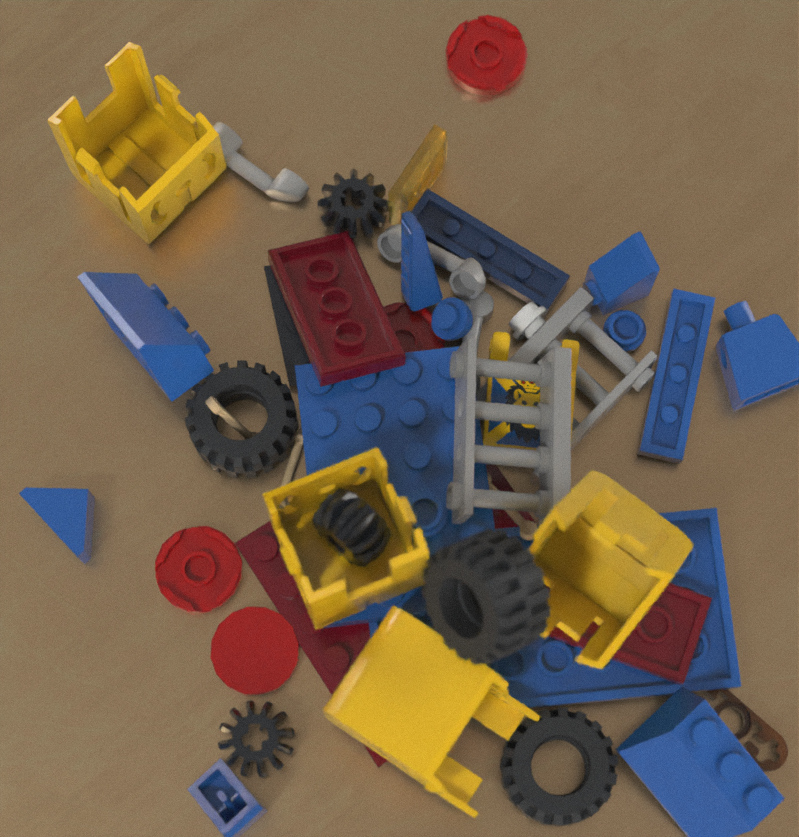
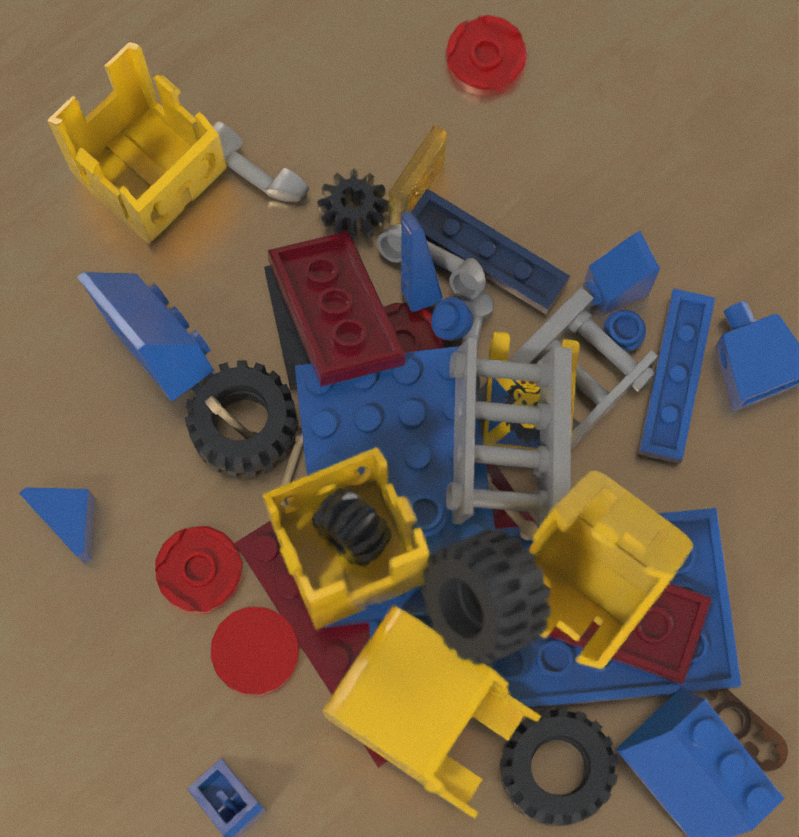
(244, 730): black gear -> none
(528, 321): white plate -> none

